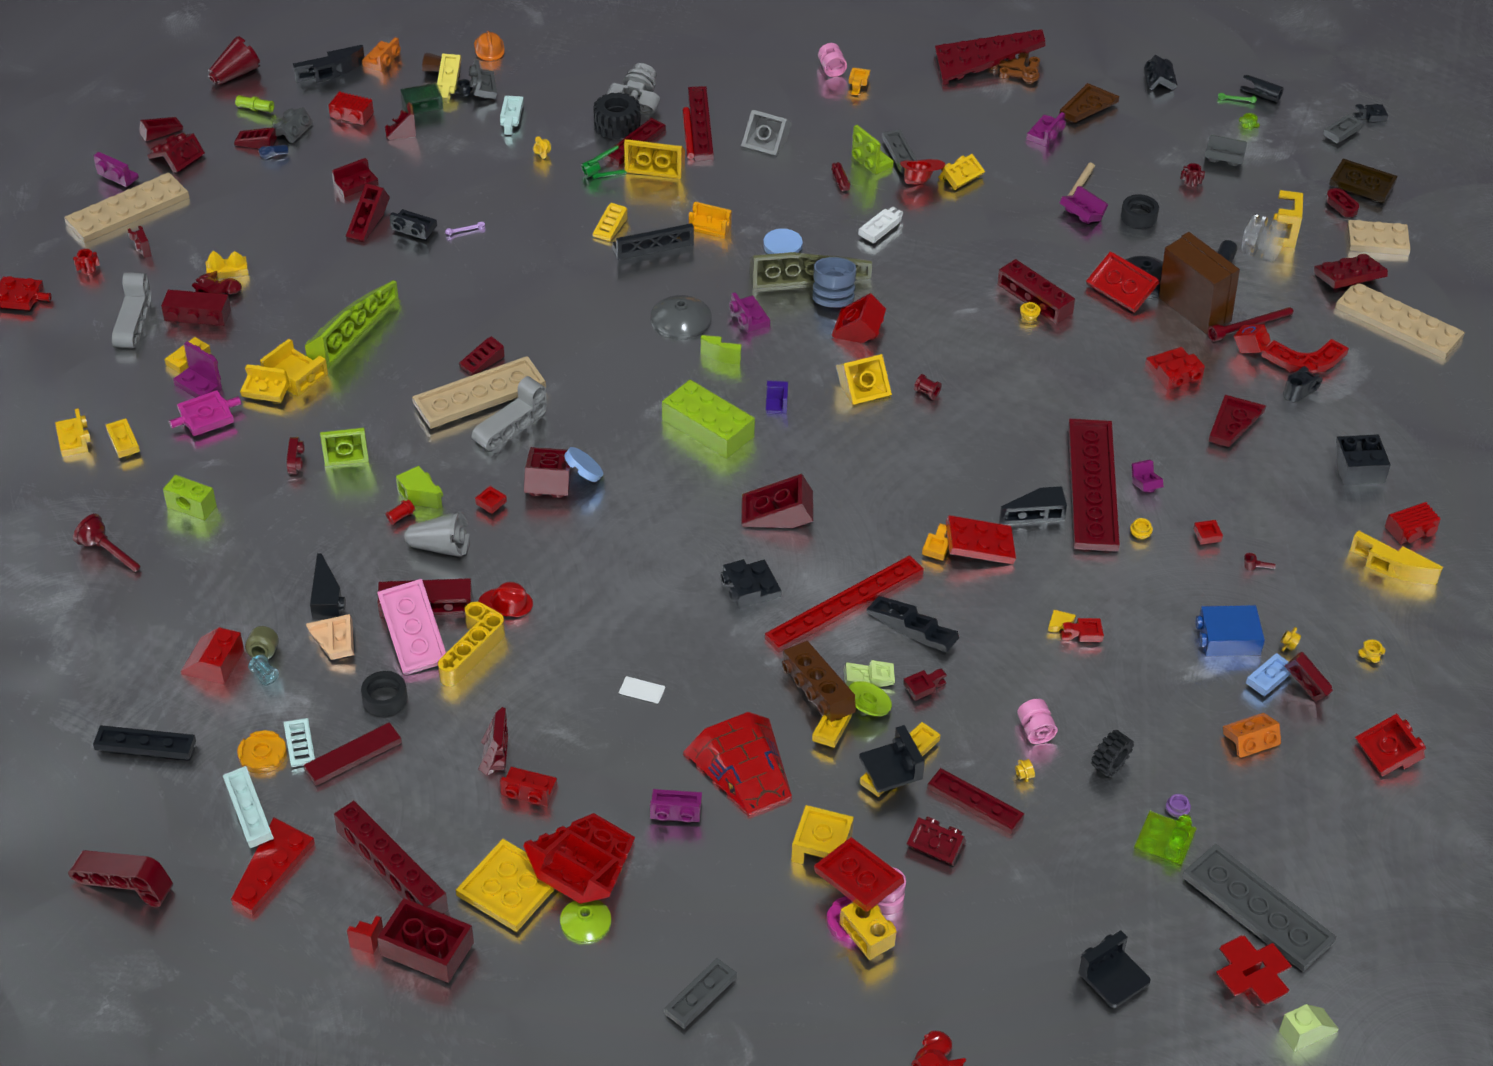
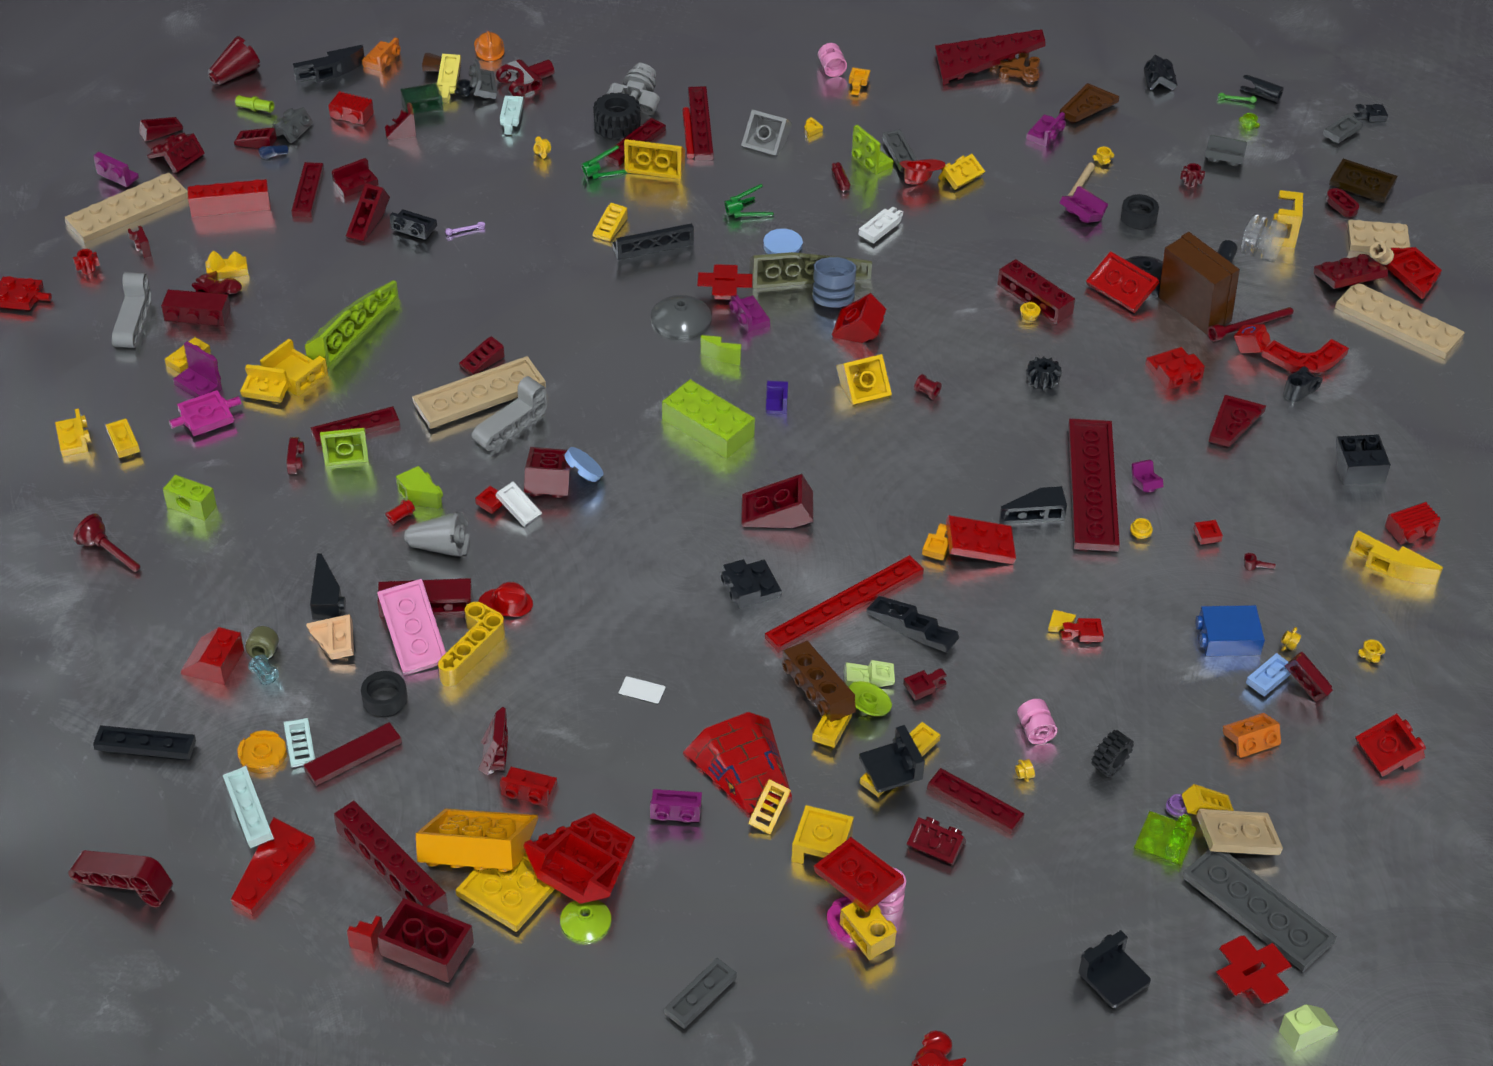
(228, 198): none -> brick
(307, 189): none -> dark red tile
(371, 421): none -> dark red tile
(475, 839): none -> light orange slope
(518, 504): none -> white tile
(525, 76): none -> dark red connector
(710, 219): light orange hinge -> none
(724, 281): none -> red piece
(735, 205): none -> green plant
(777, 789): none -> yellow slope
(812, 127): none -> yellow tile
(1043, 372): none -> black gear
(1103, 155): none -> yellow plate
(1199, 797): none -> yellow slope
(1239, 832): none -> tan plate
(1381, 253): none -> tan bush
(1414, 270): none -> red wing

